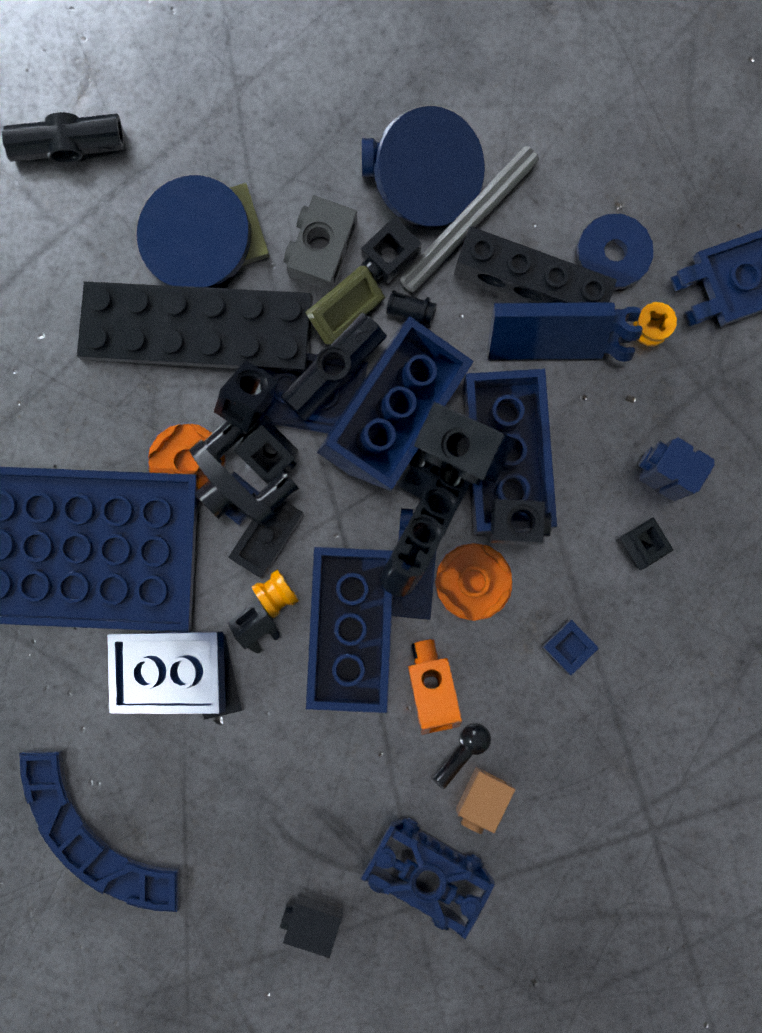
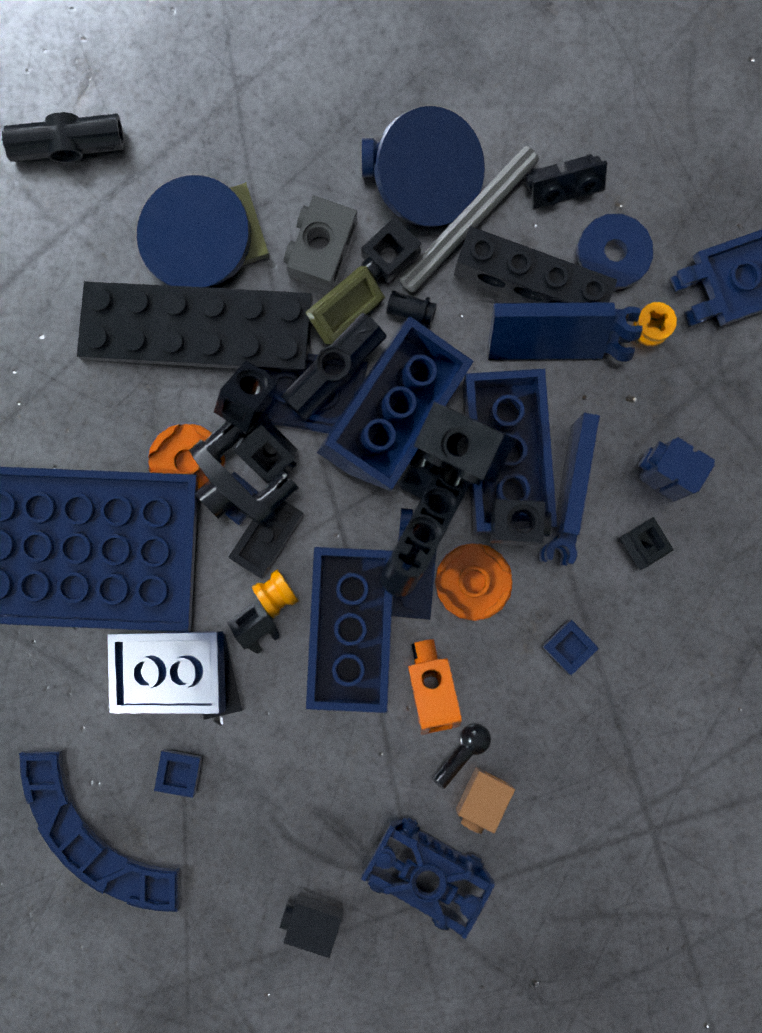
(178, 773): none -> dark blue plate
(573, 490): none -> dark blue tile
(580, 178): none -> black hinge

